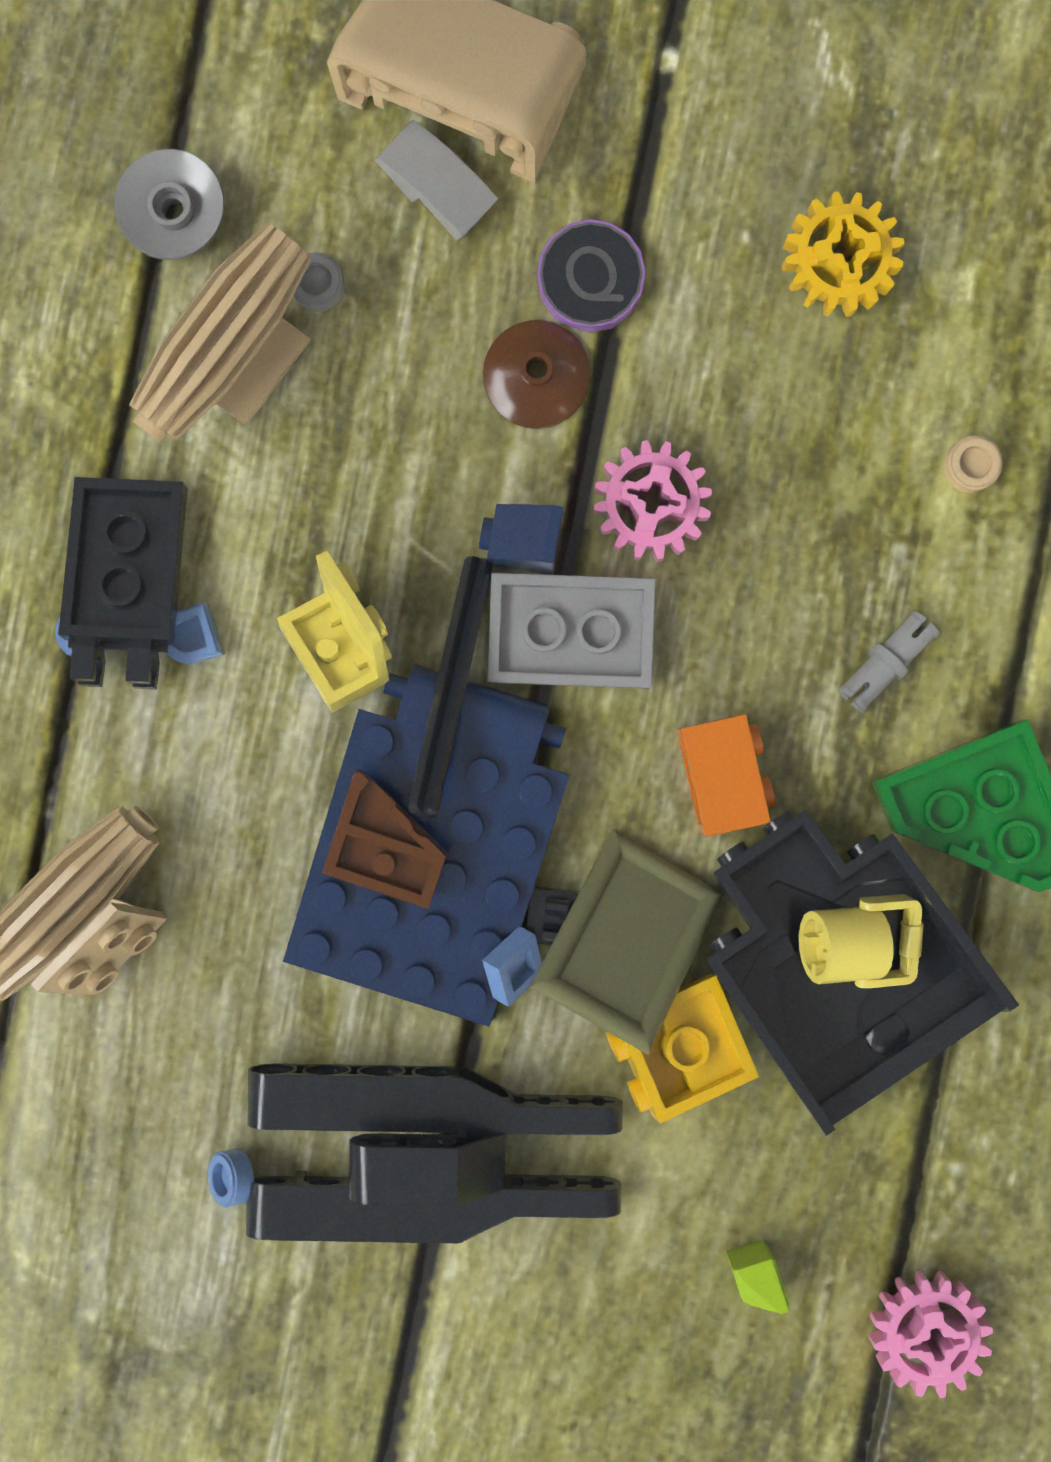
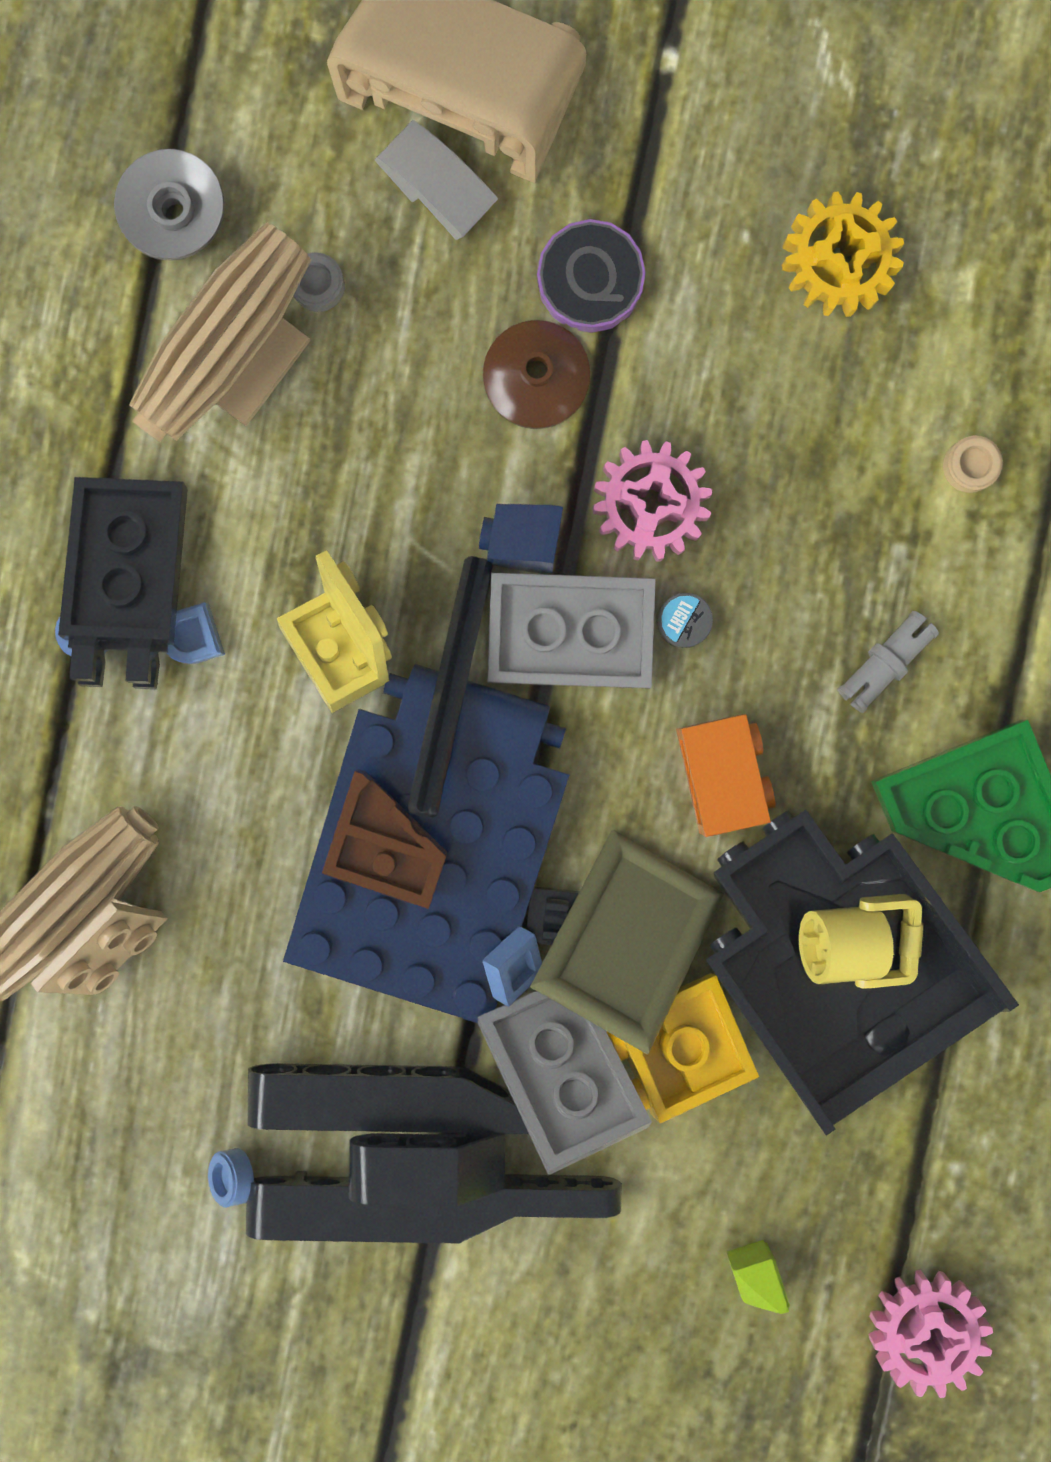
(562, 1079): none -> light grey plate
(684, 620): none -> tile

